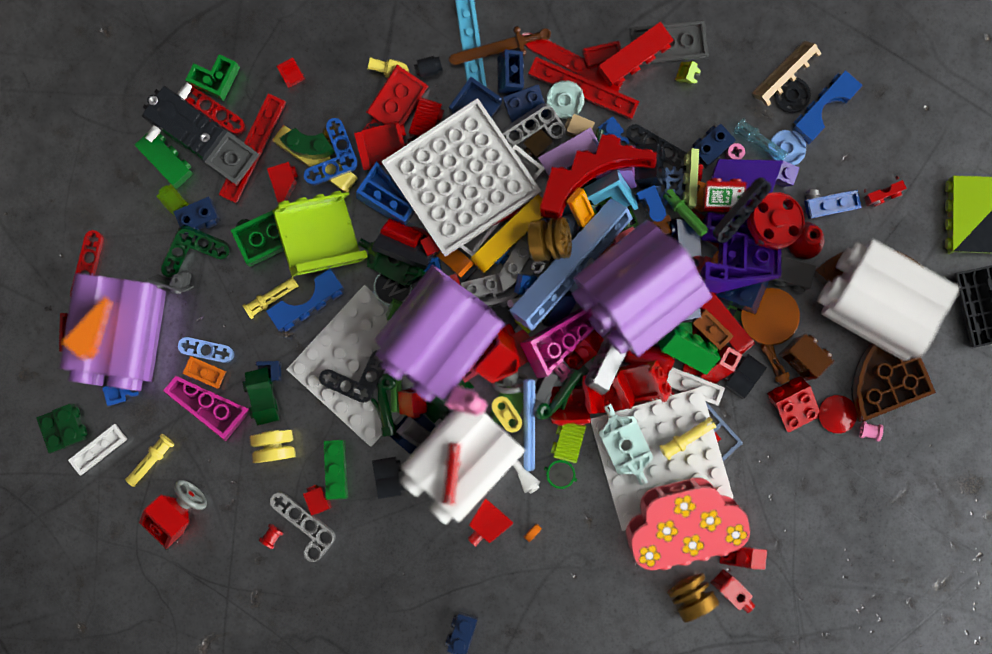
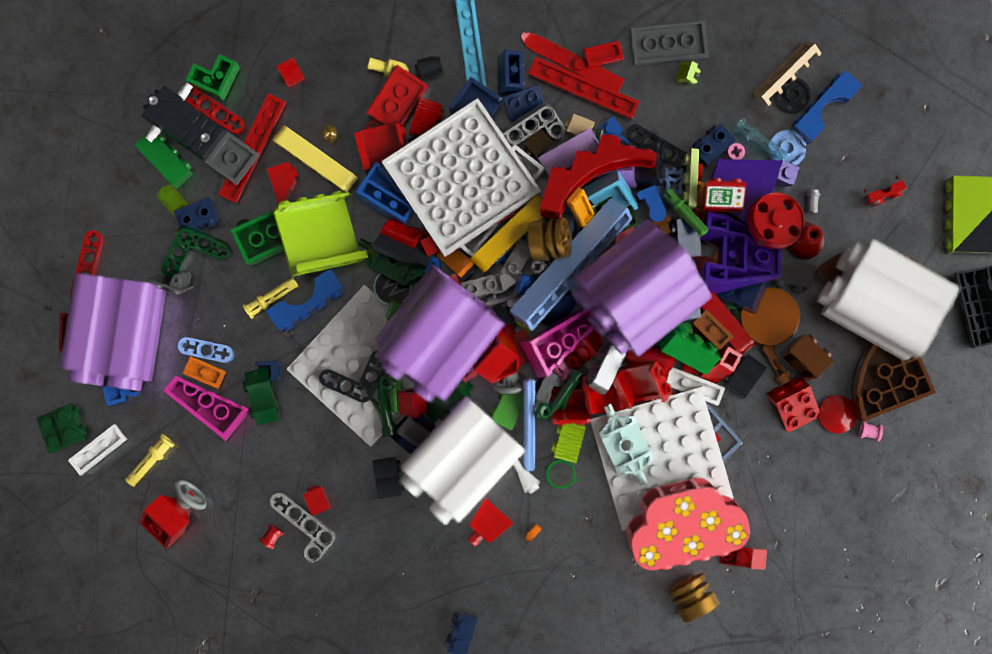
(90, 331): orange slope -> none
(272, 445): light yellow wheel -> none
(307, 145): dark green brick -> none
(335, 469): green brick -> none
(342, 155): blue beam -> none
(451, 473): red pin -> none
(466, 401): bright pink piece -> none
(499, 46): reddish brown sword -> none
(506, 414): light yellow plate -> none
(565, 99): light aqua tile -> none
(634, 54): red brick -> none
(679, 442): light yellow pin -> none
(733, 591): torso -> none
(761, 188): black beam -> none
(832, 204): tile -> none

